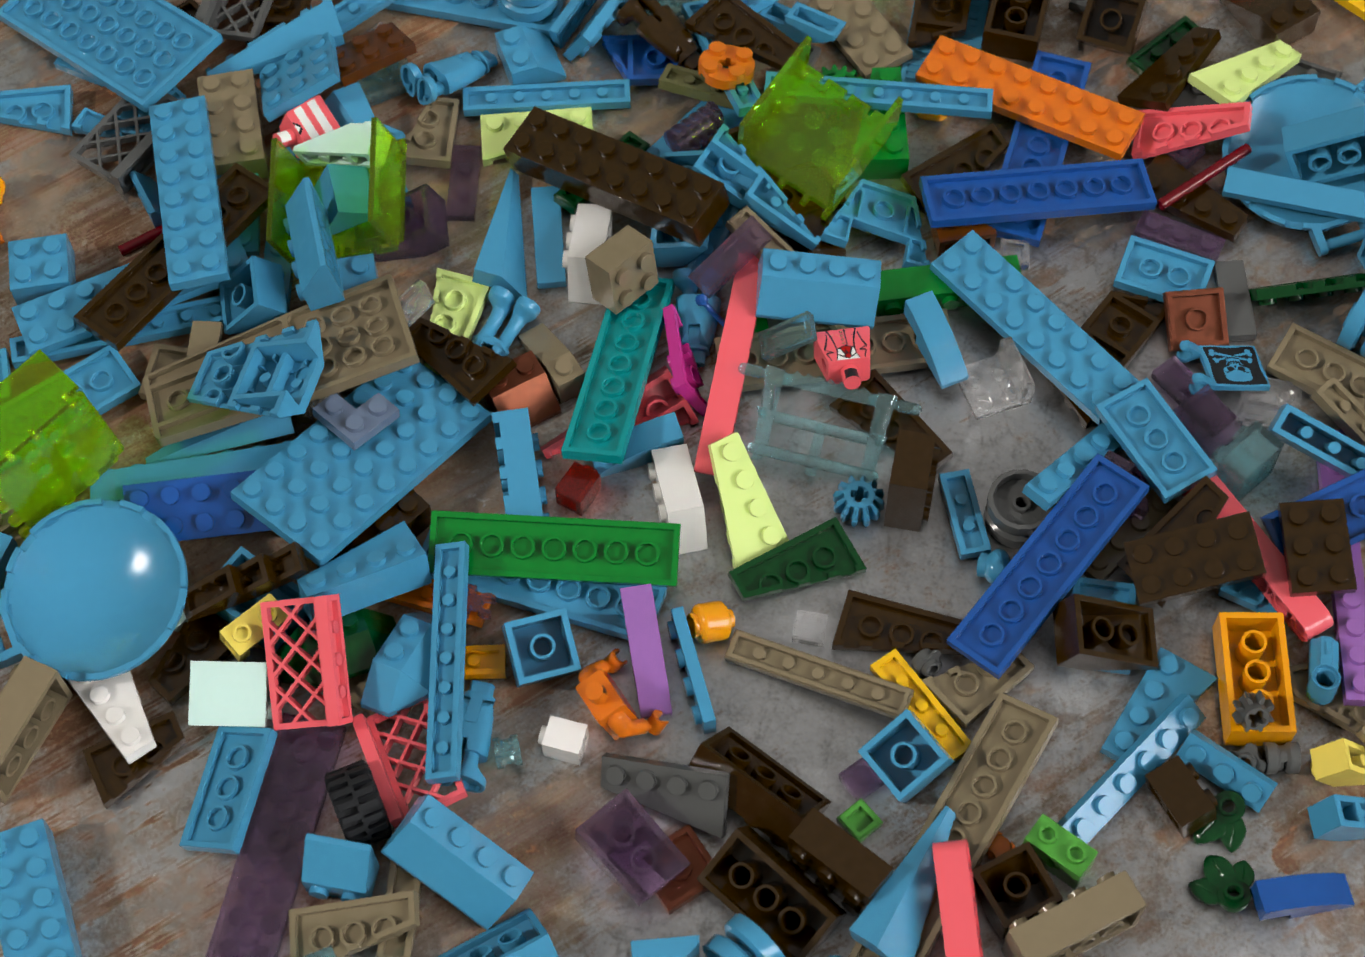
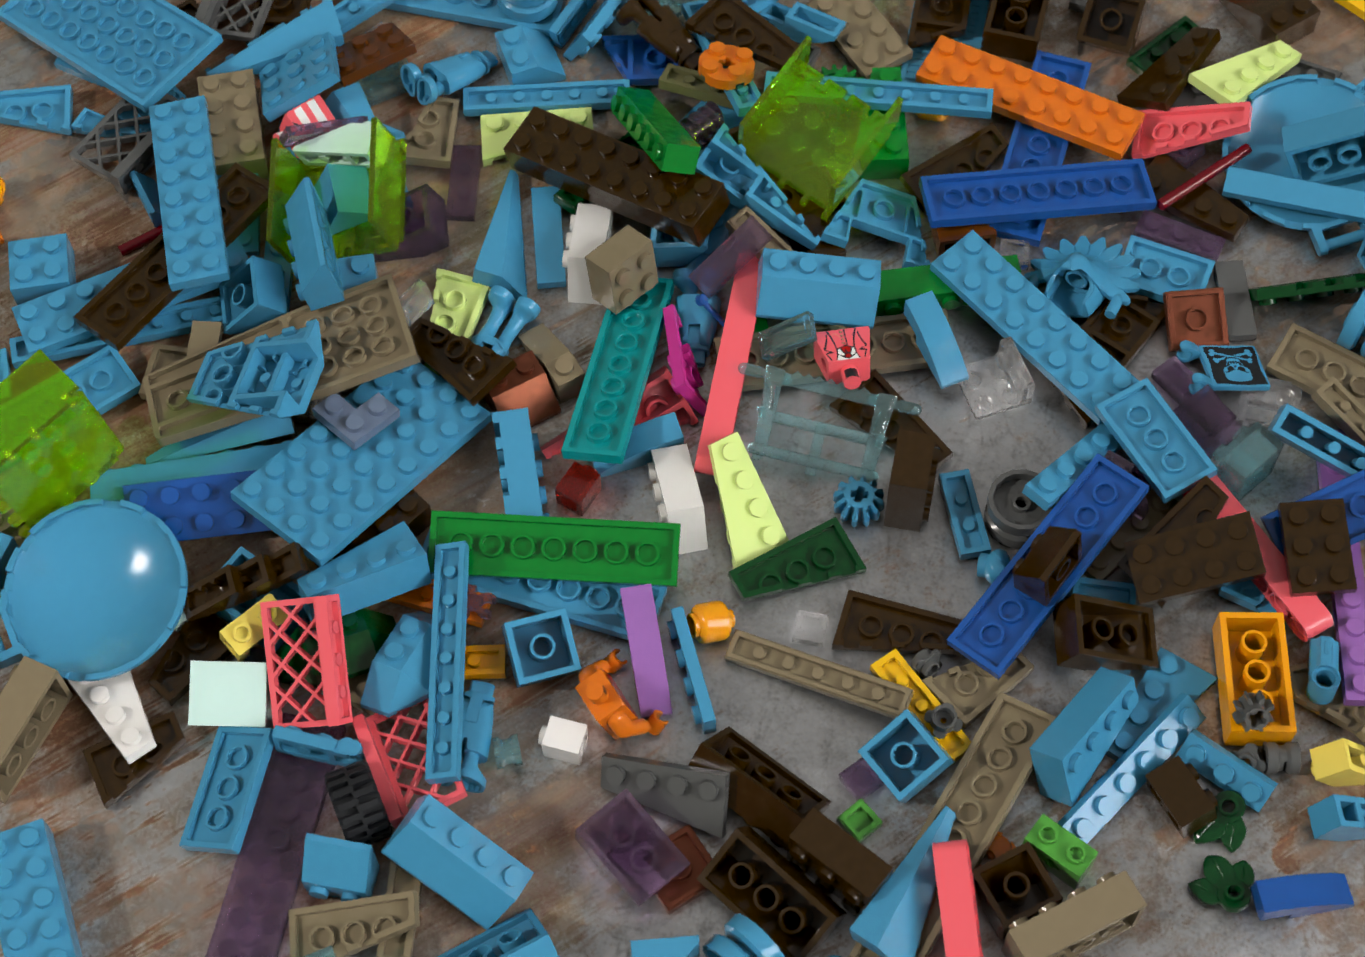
(300, 133): none -> clear purple tile
(317, 747): none -> dark azure hinge
(656, 130): none -> green brick
(947, 712): none -> dark grey plate
(1048, 563): none -> dark brown slope
(1082, 734): none -> dark azure wedge
(1085, 275): none -> dark azure piece

